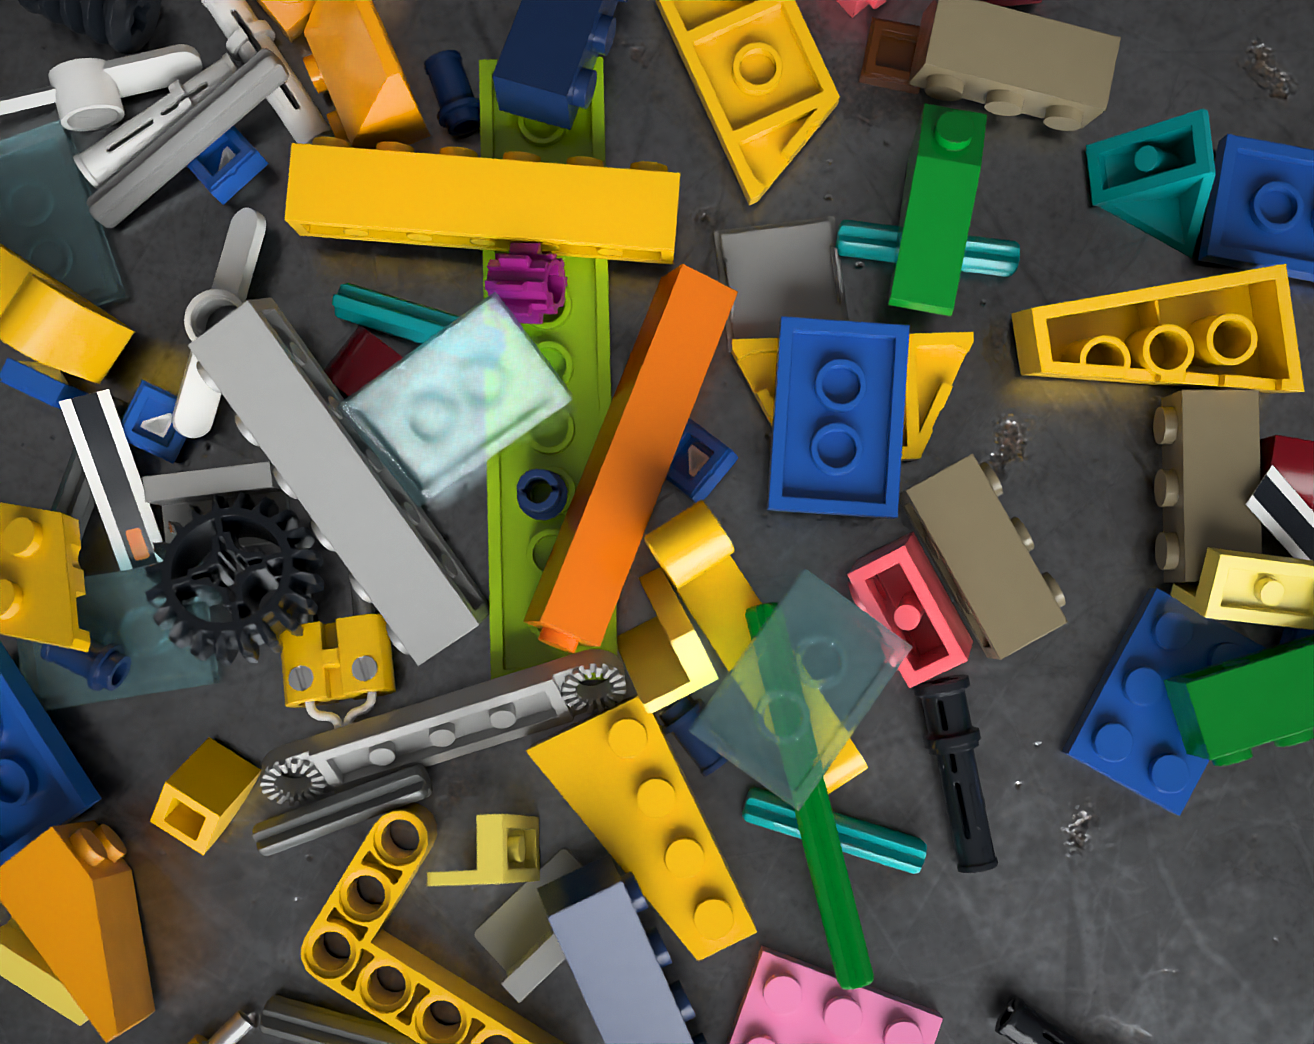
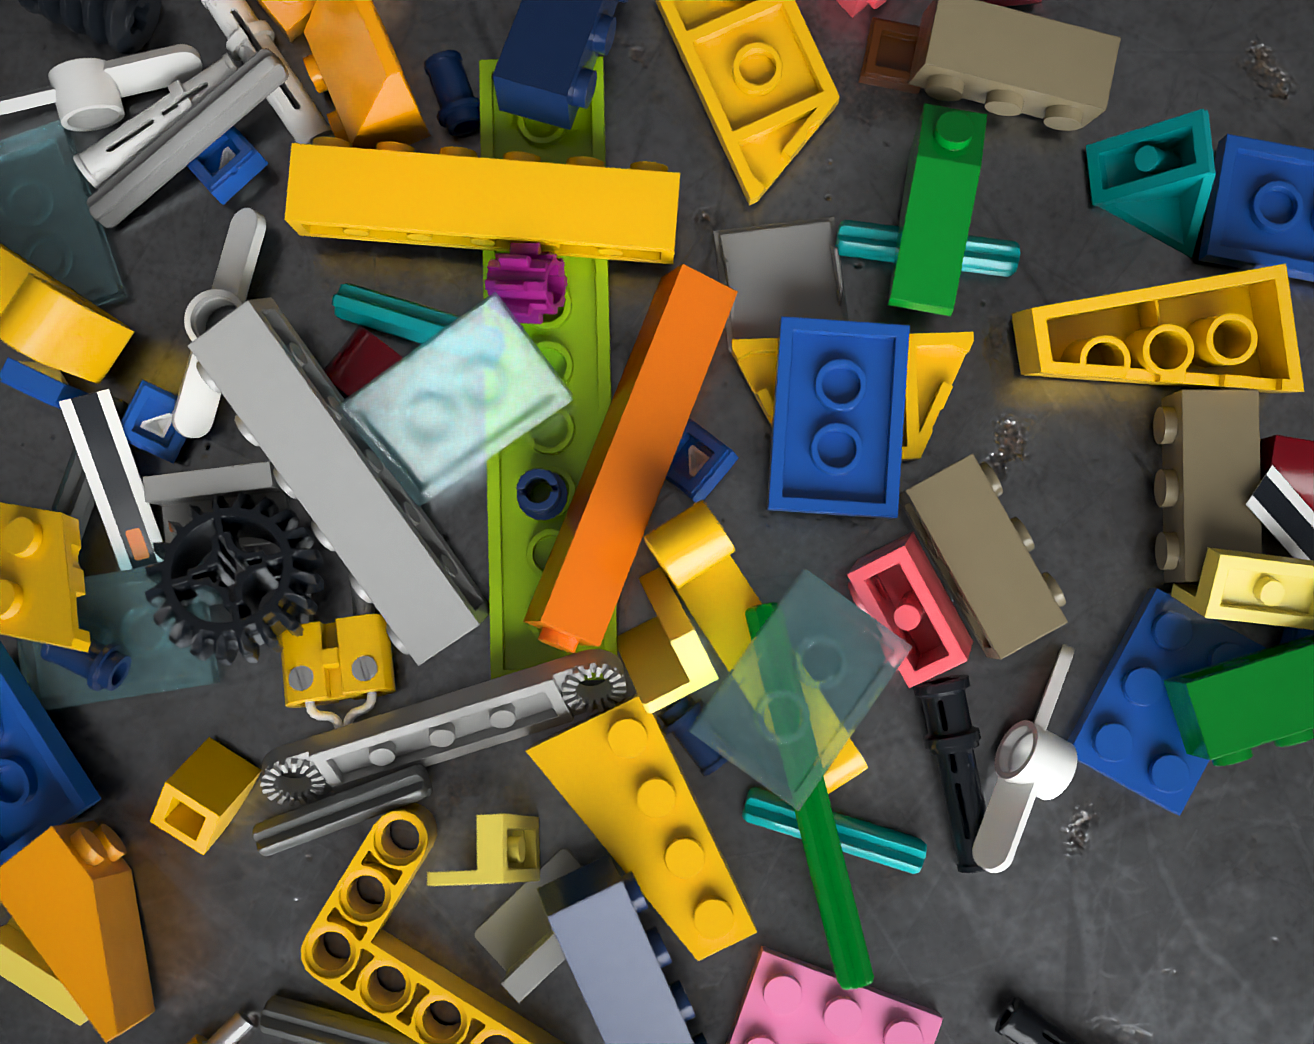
(1029, 766): none -> white piece

